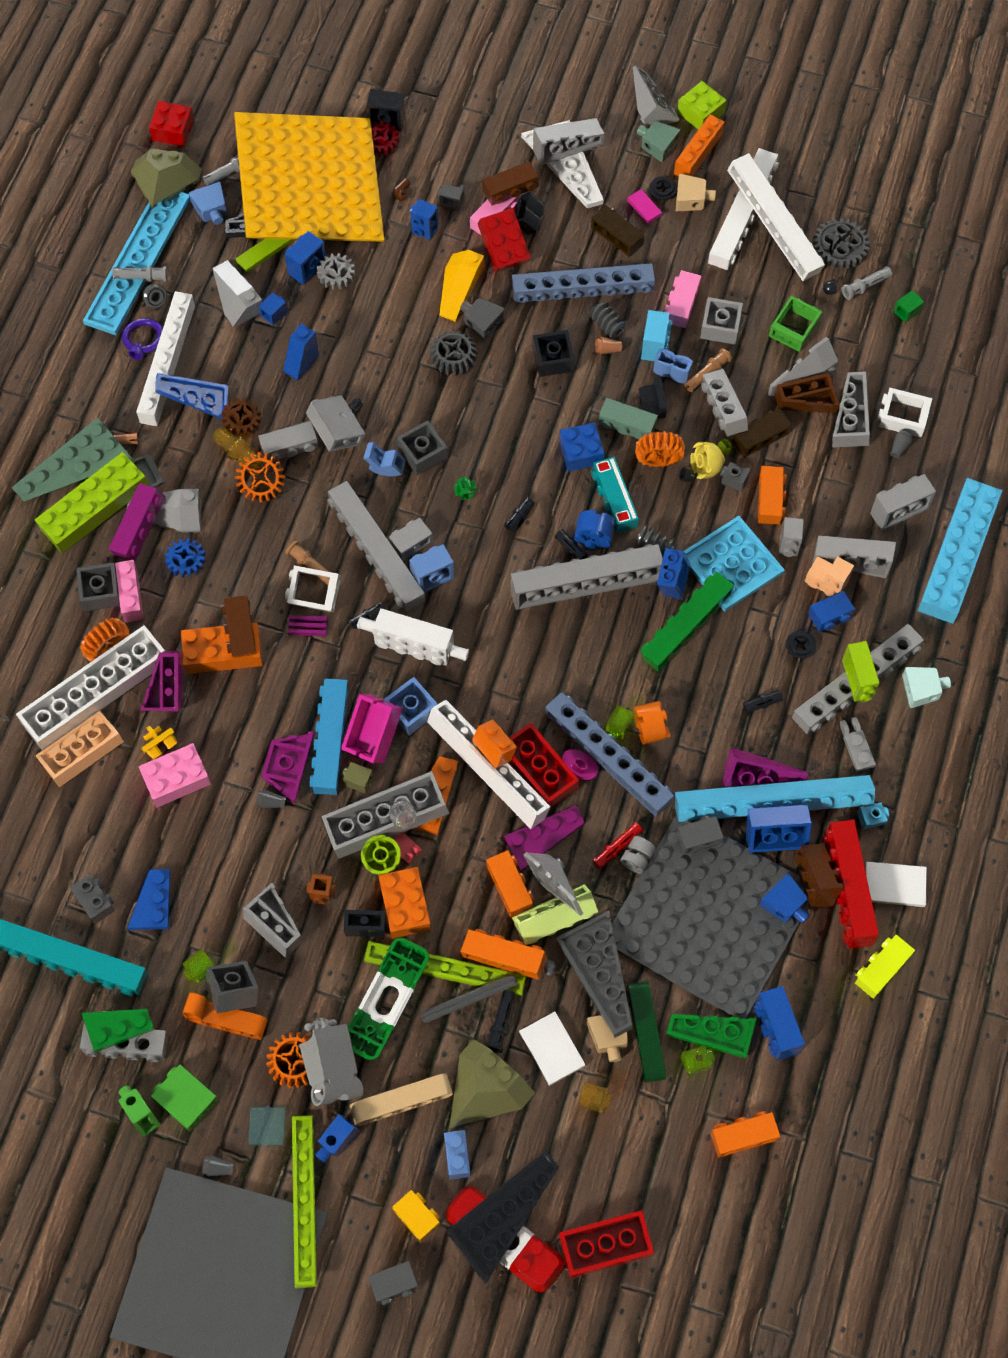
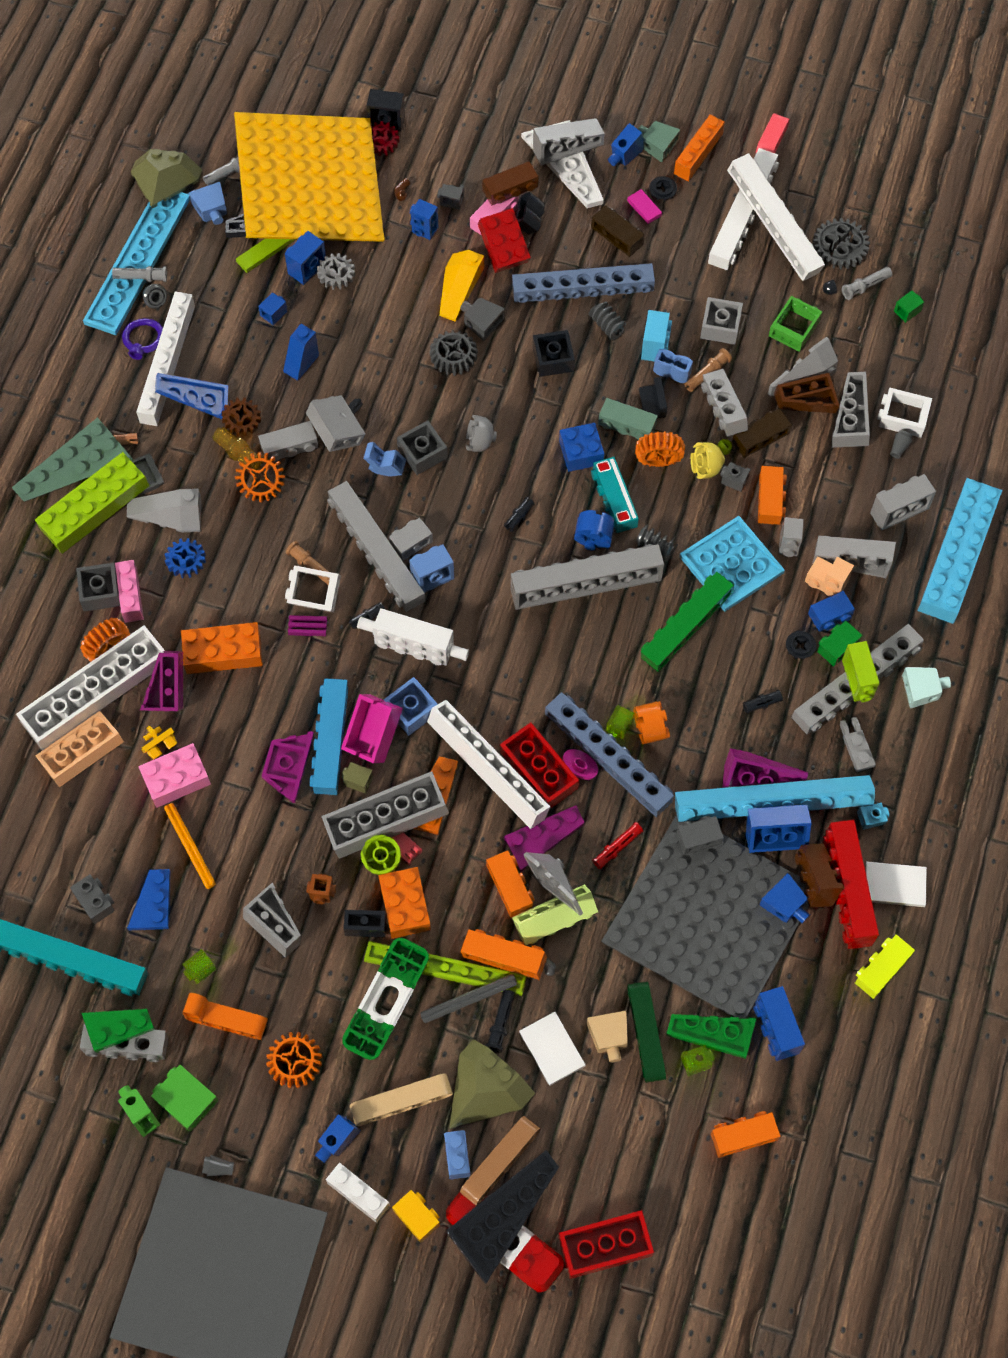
(137, 522): magenta brick -> none
(171, 123): red brick -> none
(190, 846): none -> light orange axle
(231, 986): dark grey brick -> none
(237, 296): light grey wedge -> none
(239, 626): reddish brown wedge -> none
(266, 1126): clear light blue piece -> none
(270, 800): dark grey cone -> none
(304, 1202): lime tile -> none
(330, 1063): light grey piece -> none
(358, 1192): none -> white brick
(393, 1283): dark grey brick -> none
(403, 814): clear head -> none
(465, 488): green gear -> none
(480, 434): none -> light grey cylinder
(494, 743): orange brick -> none
(500, 1160): none -> medium nougat beam
(563, 538): black pin -> none
(594, 1097): clear yellow brick -> none
(596, 963): dark grey wing -> none
(606, 345): nougat cone -> none
(626, 146): none -> blue torso
(639, 852): light grey wheel -> none
(650, 100): light grey wedge -> none
(674, 578): blue window -> none
(683, 298): bright pink brick -> none
(686, 474): black hinge -> none
(692, 193): tan torso -> none
(700, 103): lime brick -> none
(773, 133): none -> coral beam
(834, 646): none -> green brick

